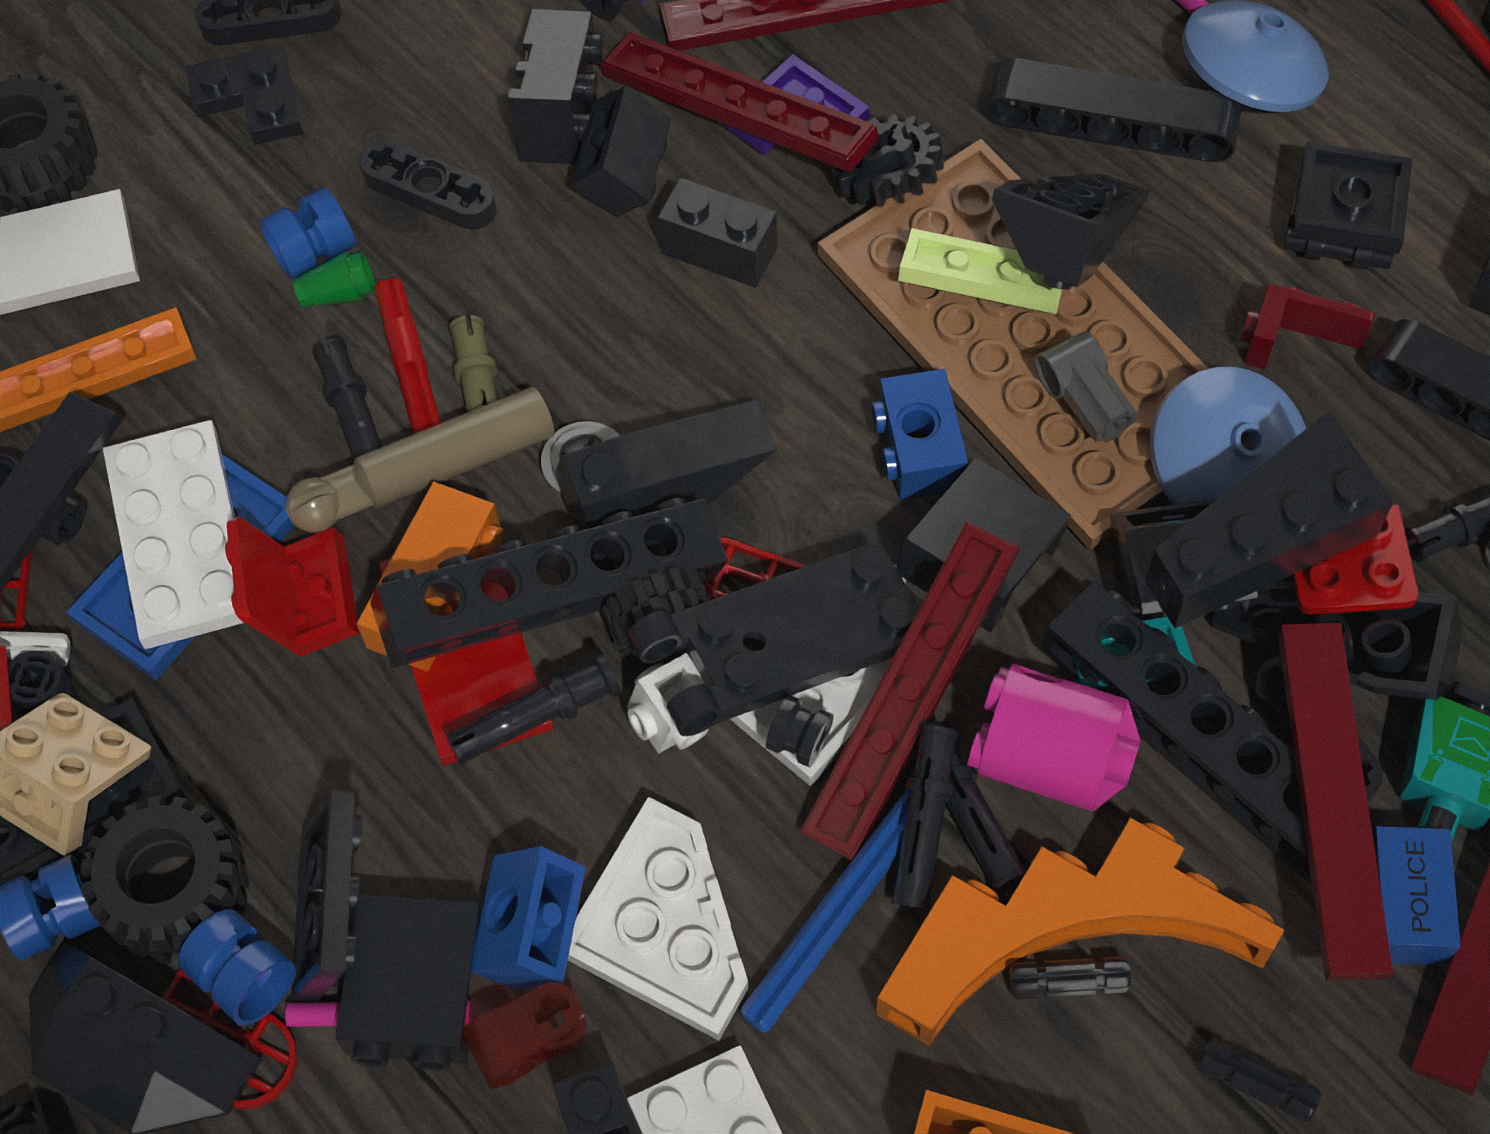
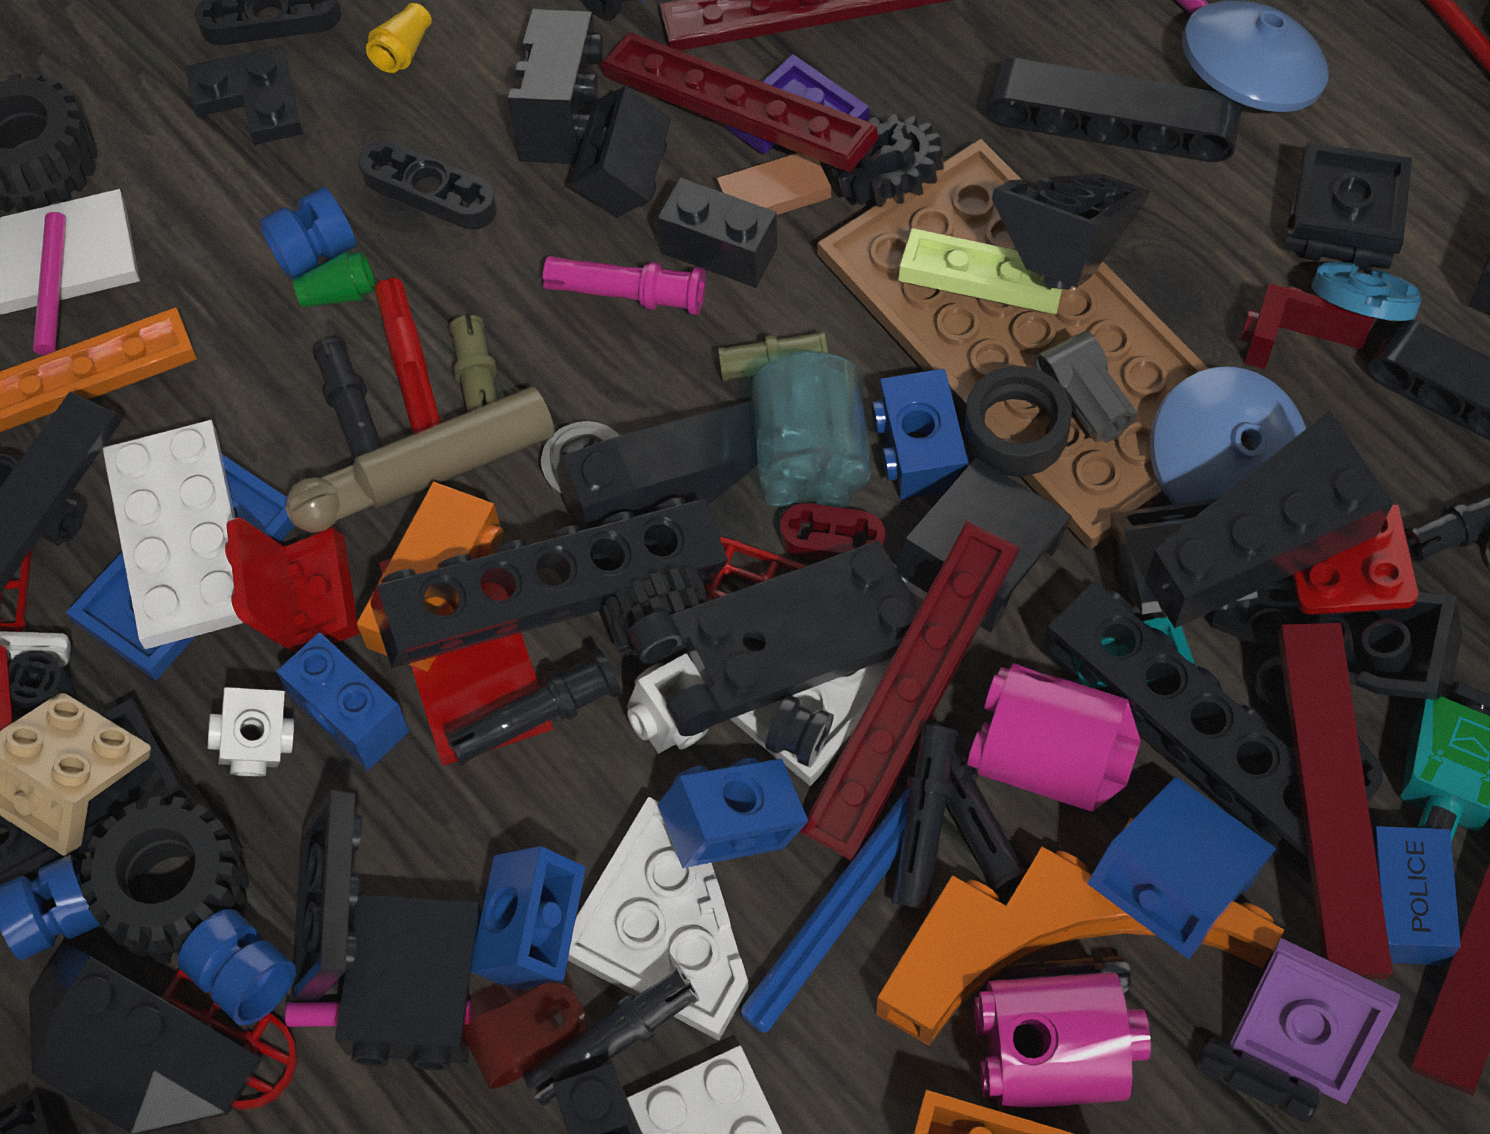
(49, 283): none -> dark pink bar
(251, 709): none -> white brick
(343, 701): none -> blue brick
(396, 40): none -> yellow cone
(613, 1034): none -> black pin
(648, 285): none -> dark pink pin
(731, 811): none -> blue brick
(750, 358): none -> olive pin
(779, 184): none -> nougat tile
(810, 430): none -> clear light blue cylinder
(832, 530): none -> dark red beam
(1018, 384): none -> black tyre
(1081, 1037): none -> dark pink cylinder
(1180, 866): none -> blue panel
(1315, 1020): none -> medium lavender tile
(1371, 295): none -> dark azure tile

